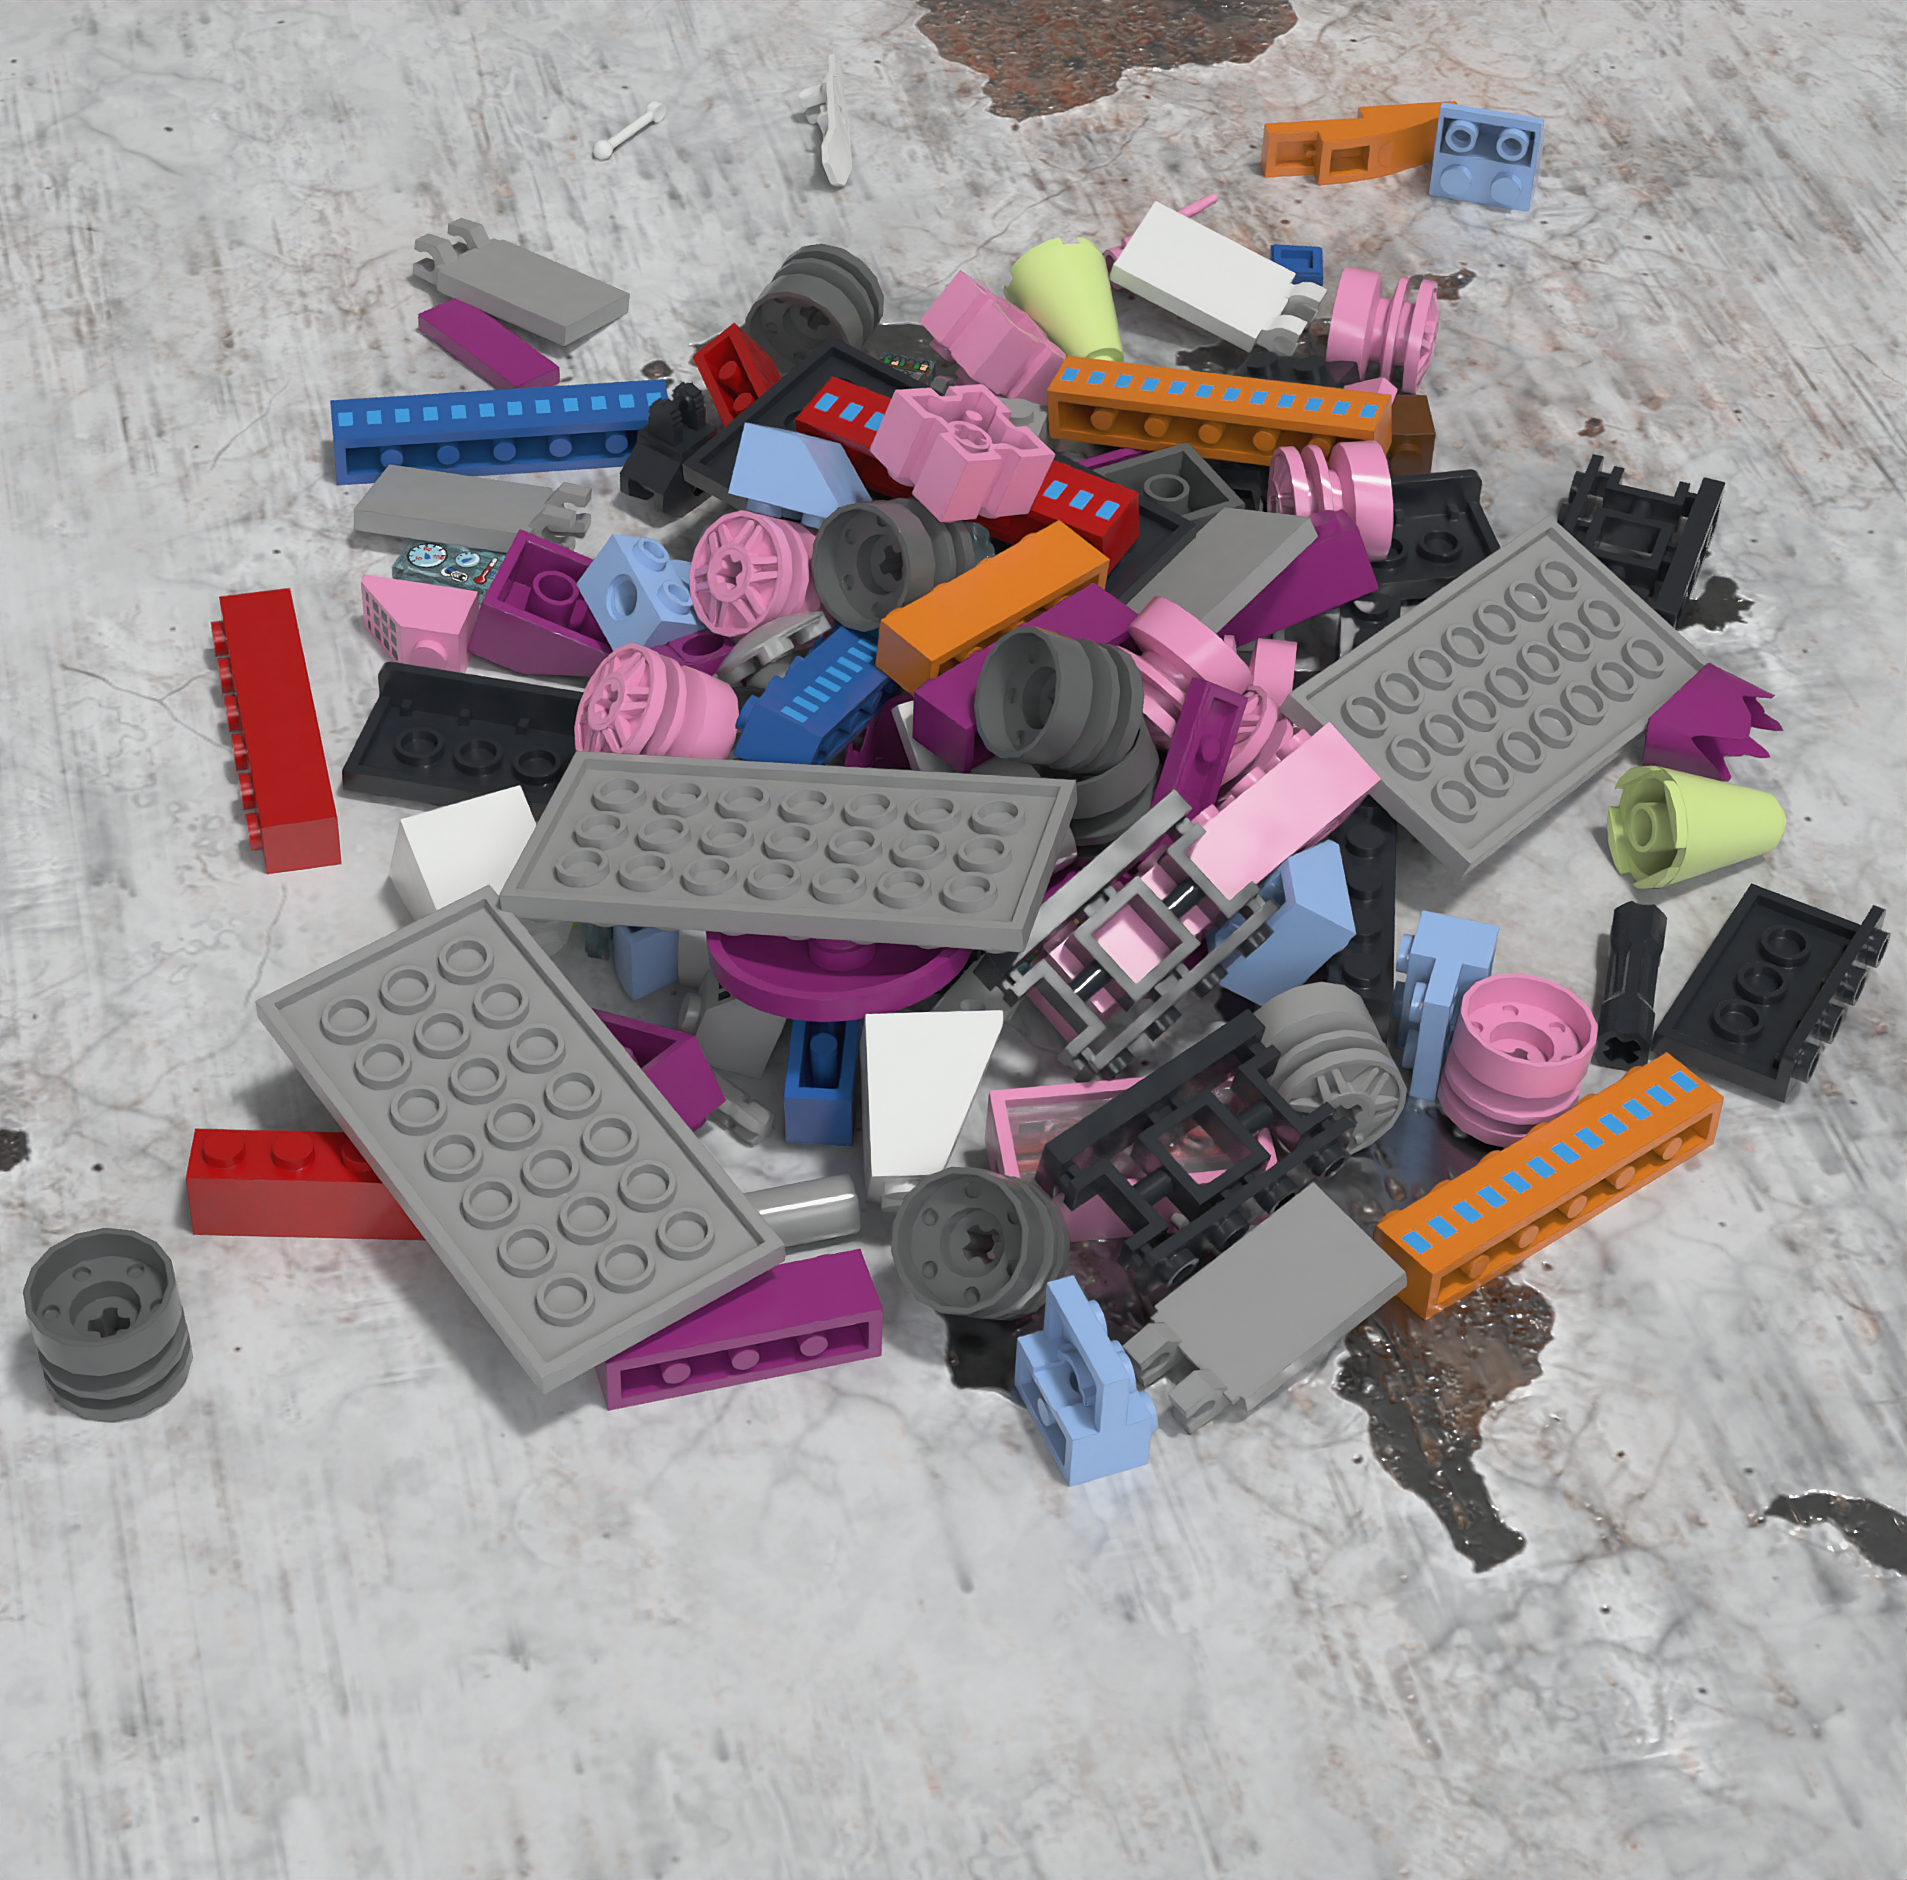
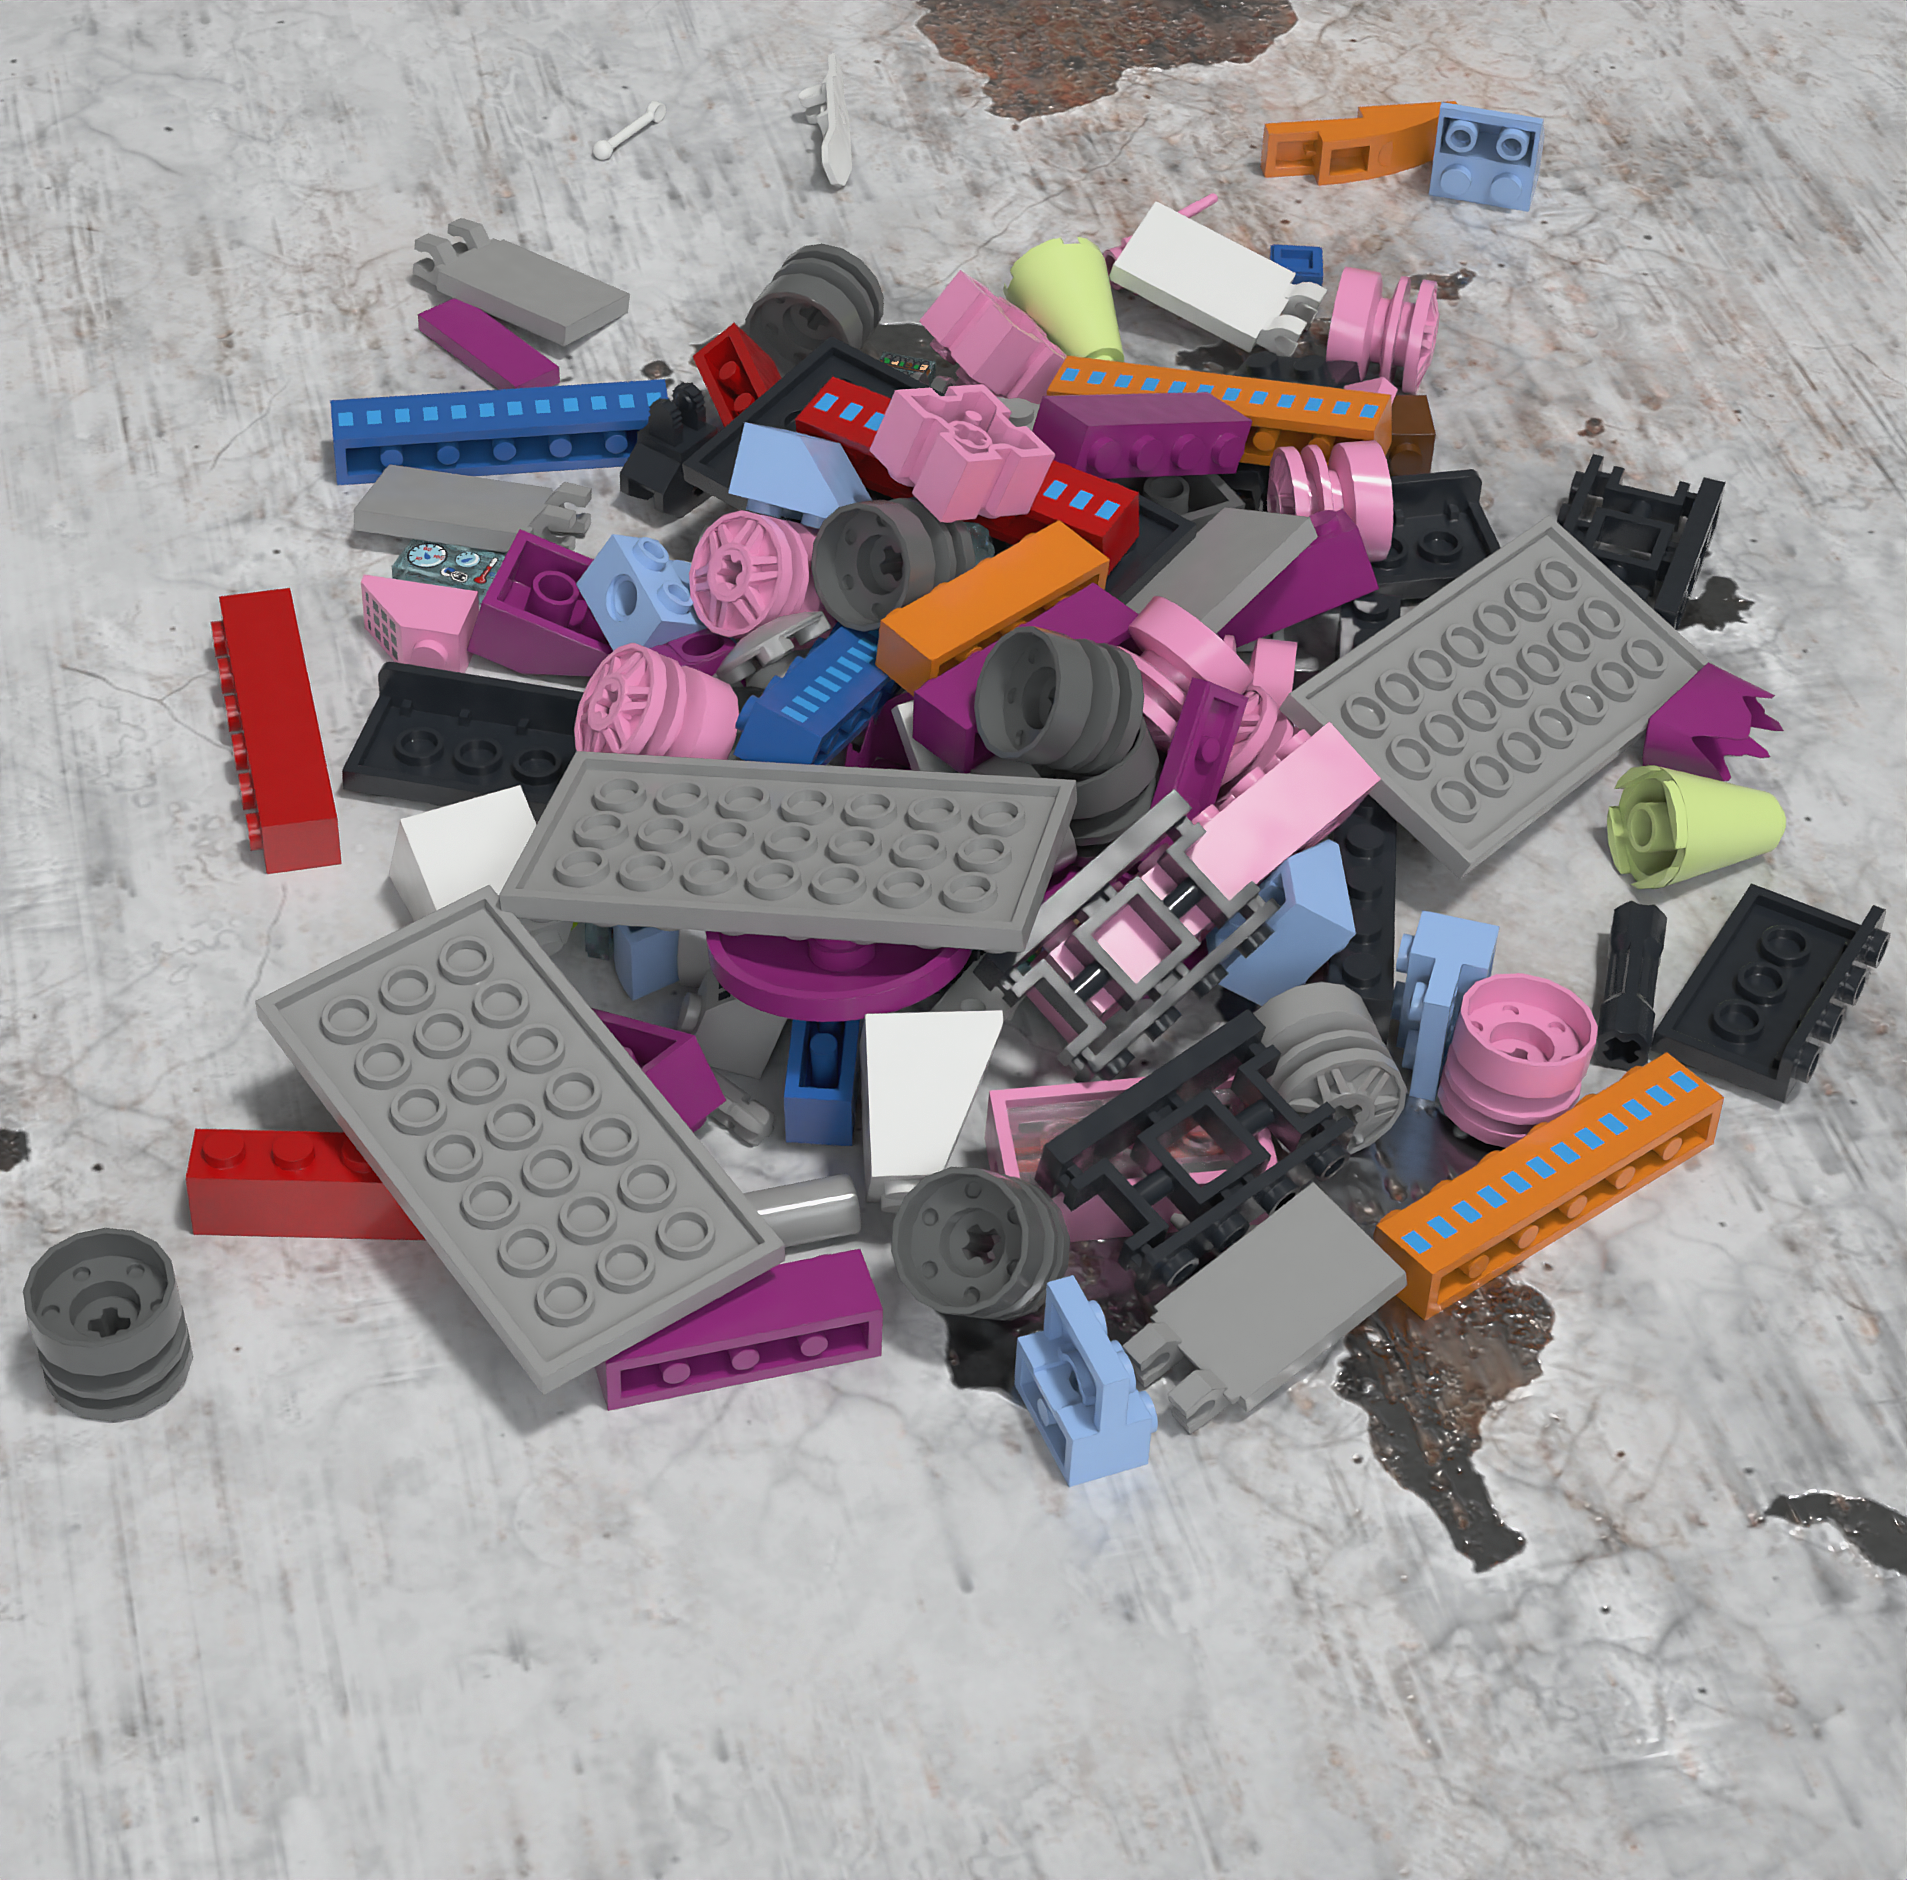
(1143, 434): none -> magenta brick

